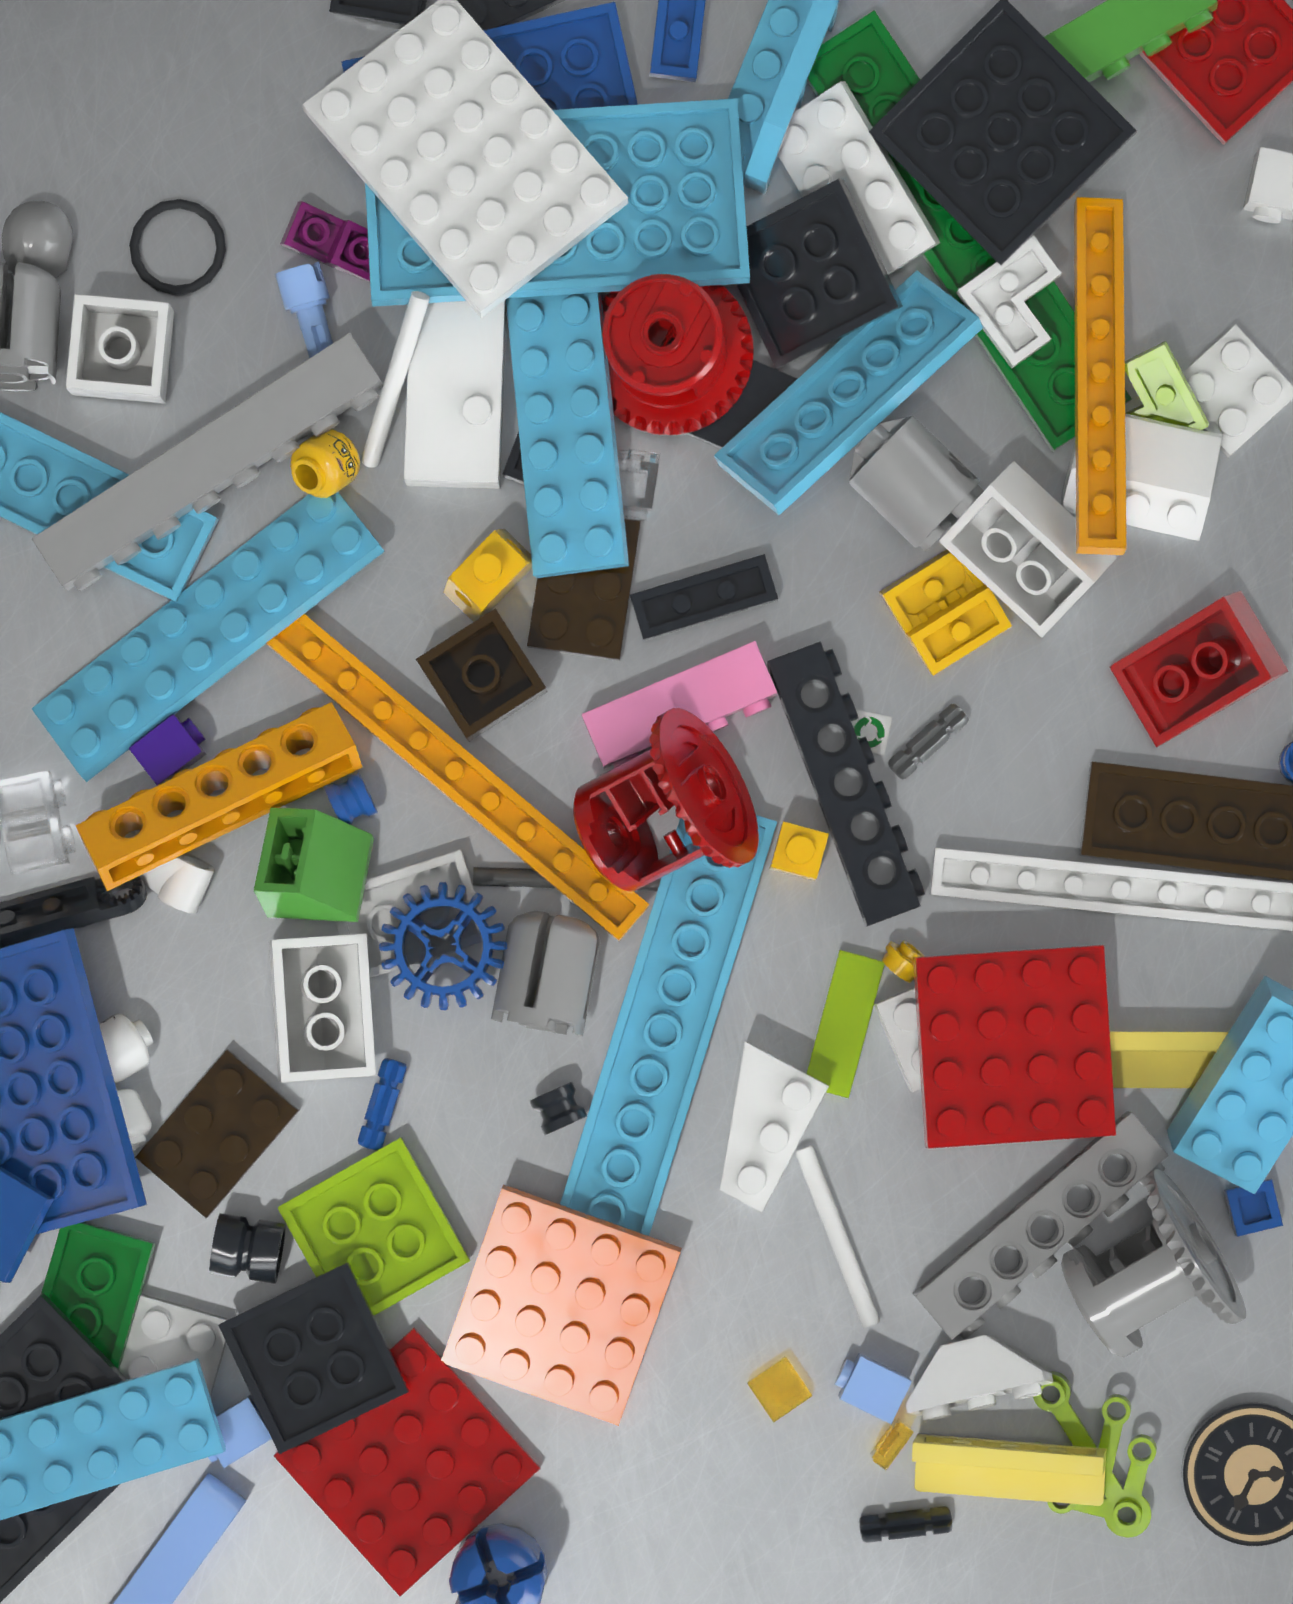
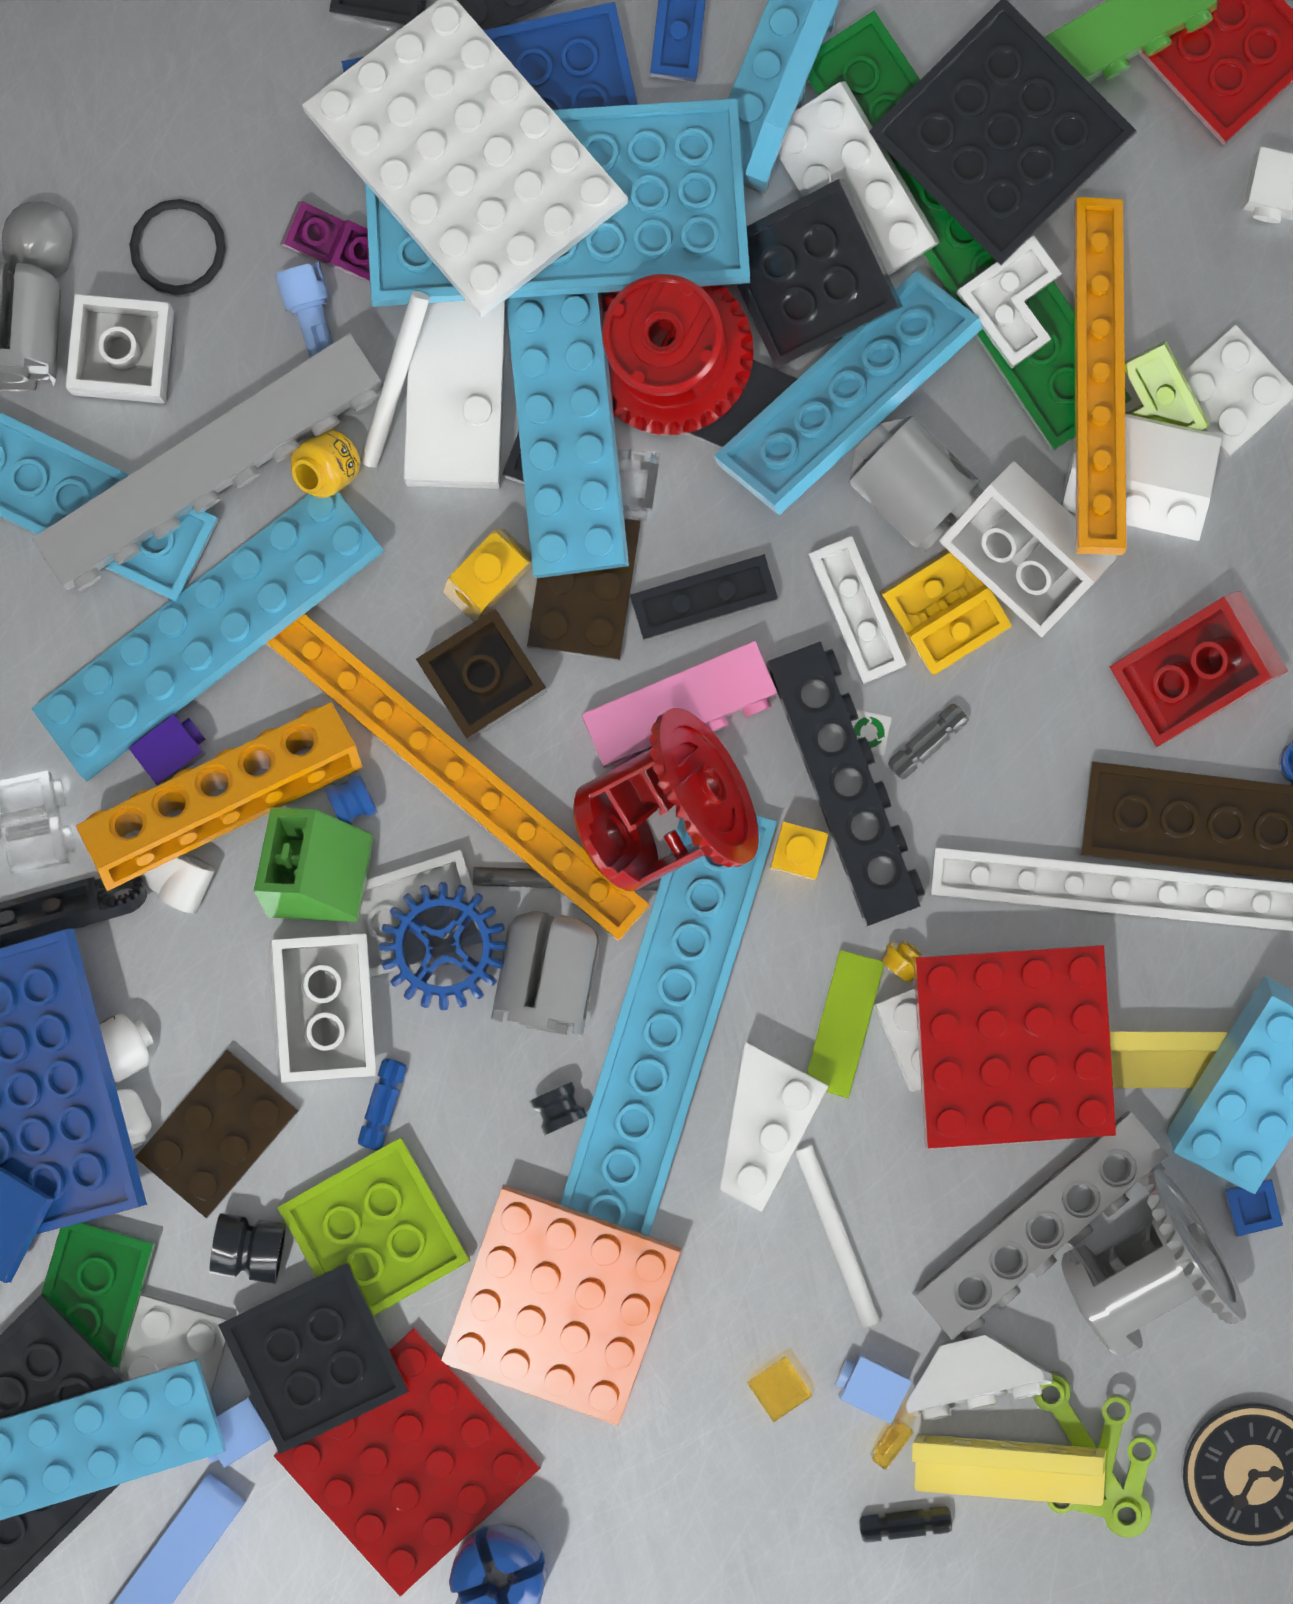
(857, 610): none -> white plate

